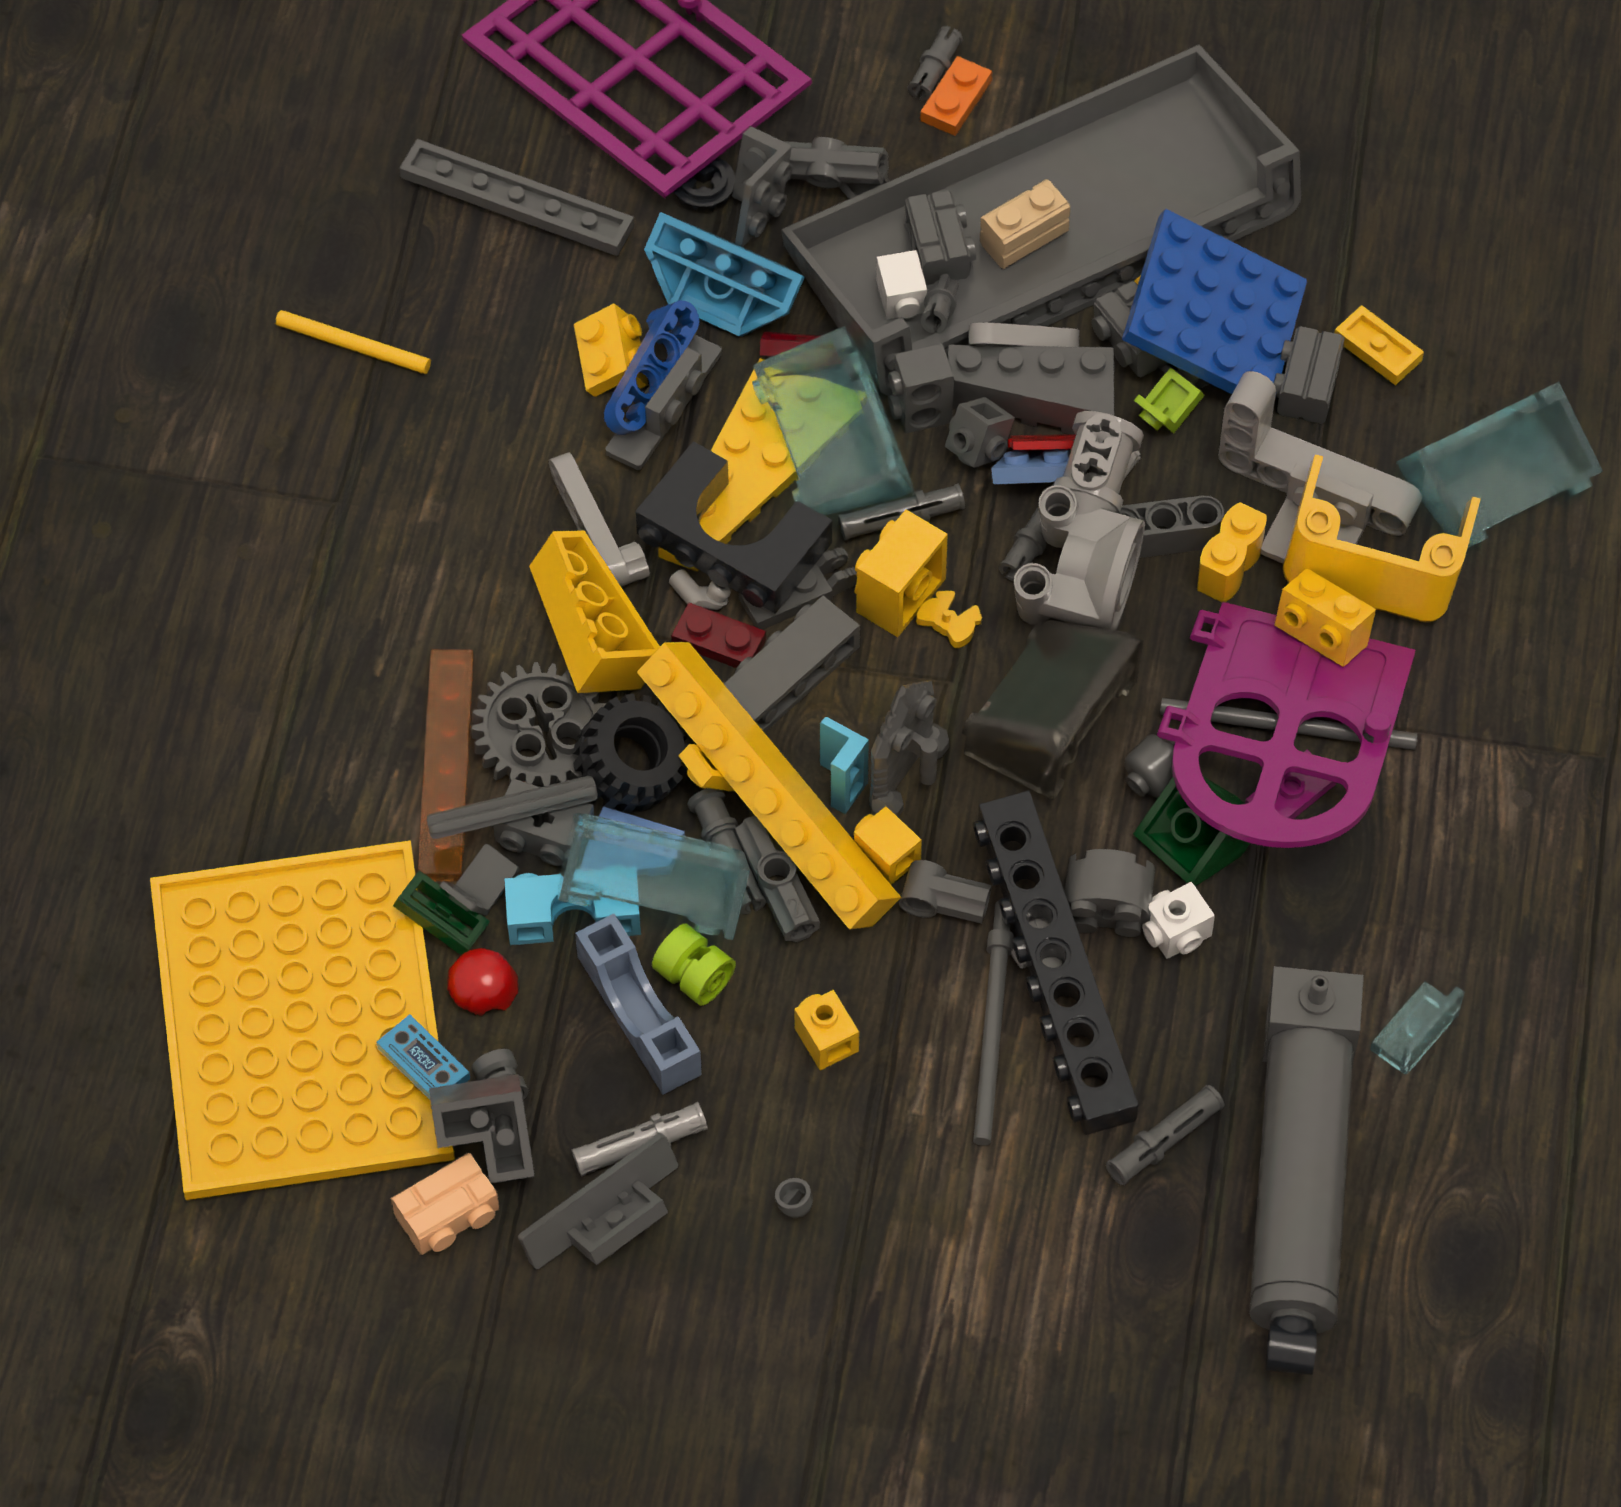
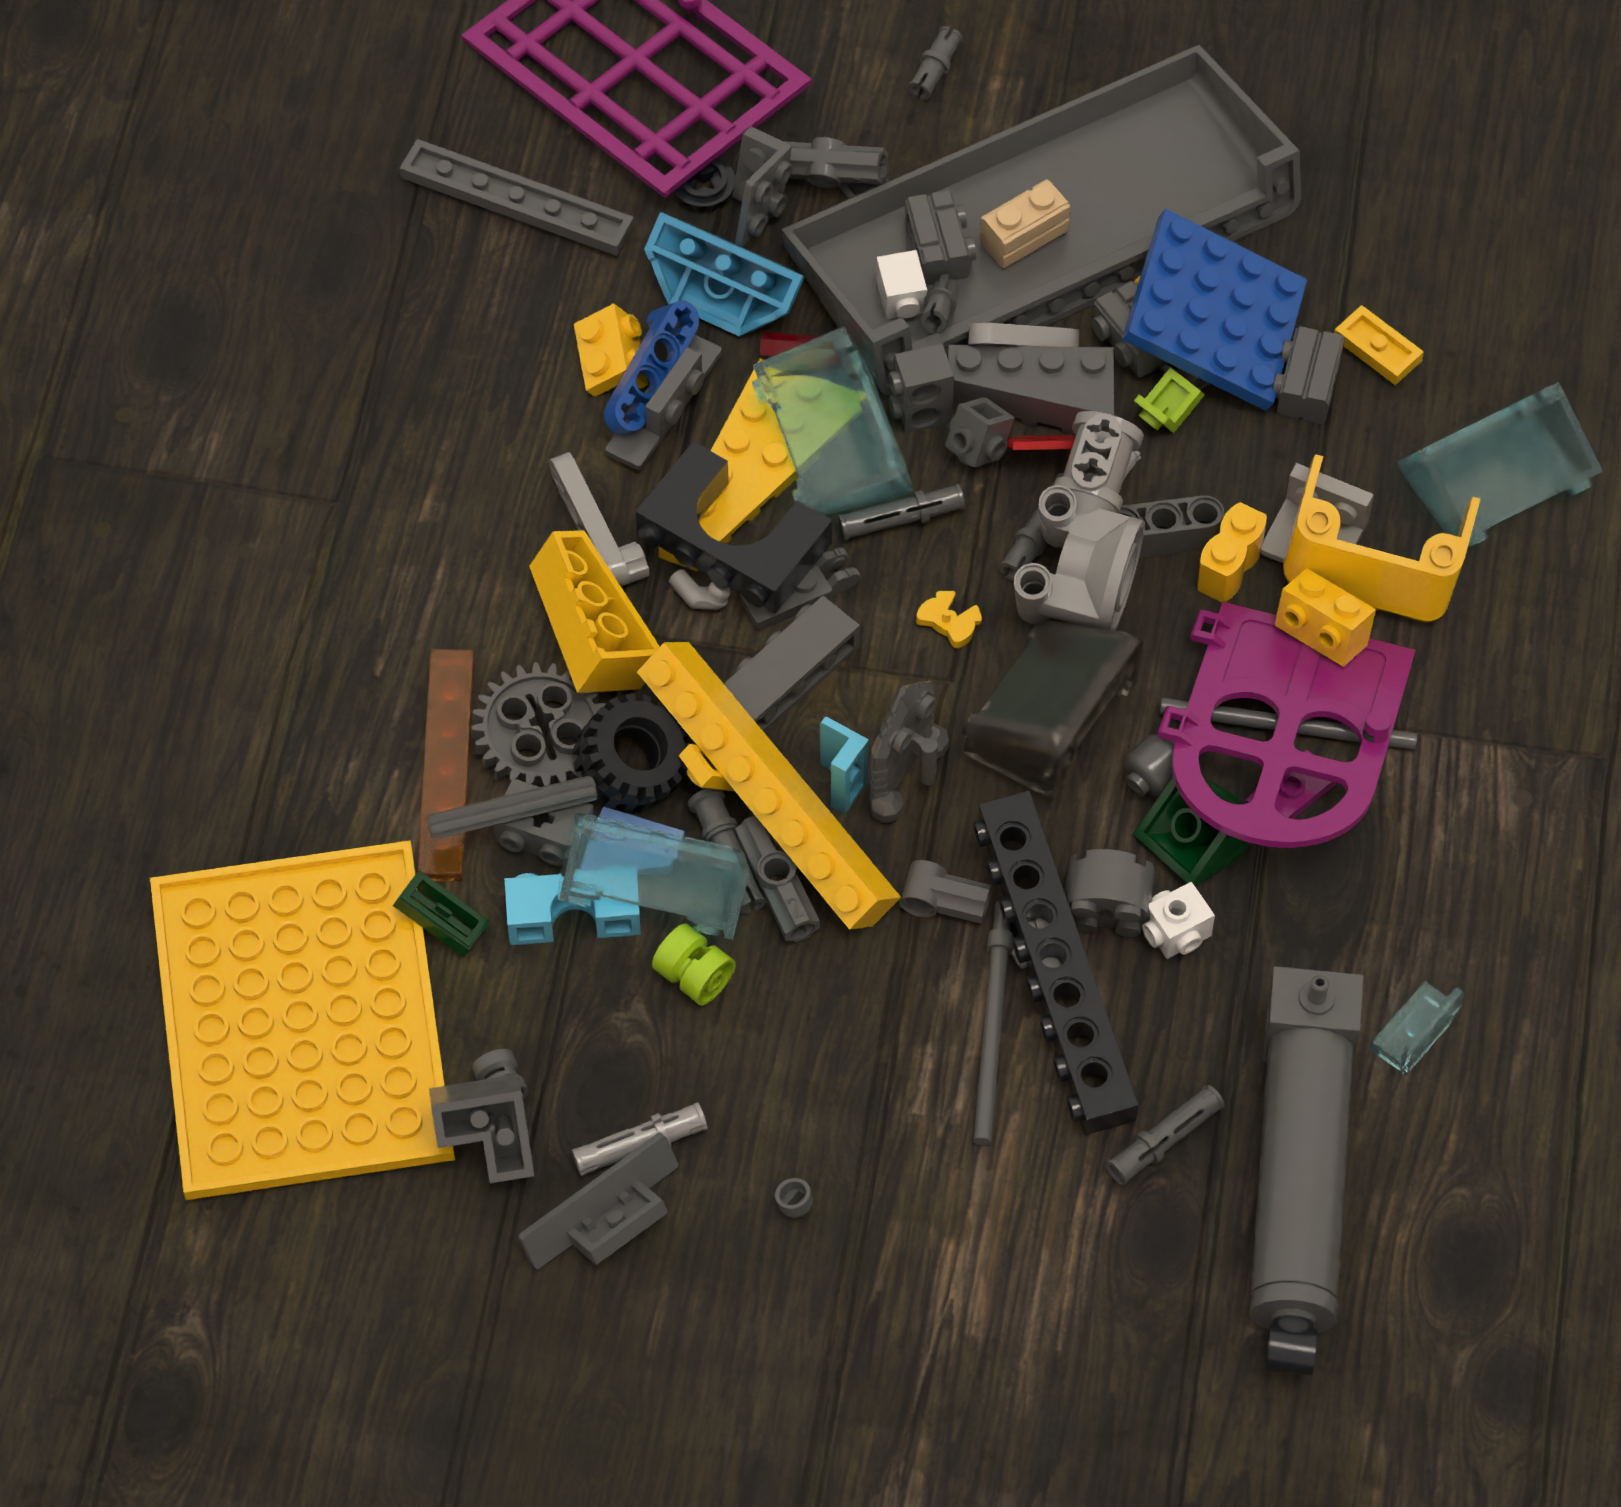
(353, 342): yellow bar -> none
(421, 1057): dark azure tile -> none
(446, 1205): light nougat brick -> none
(482, 880): dark grey bracket -> none
(482, 981): red hair -> none
(620, 979): sand blue arch -> none
(718, 635): dark red plate -> none
(826, 1029): yellow brick -> none
(888, 843): yellow brick -> none
(900, 572): yellow brick -> none
(956, 96): orange plate -> none
(1030, 467): medium blue wing -> none
(1269, 455): light grey beam -> none

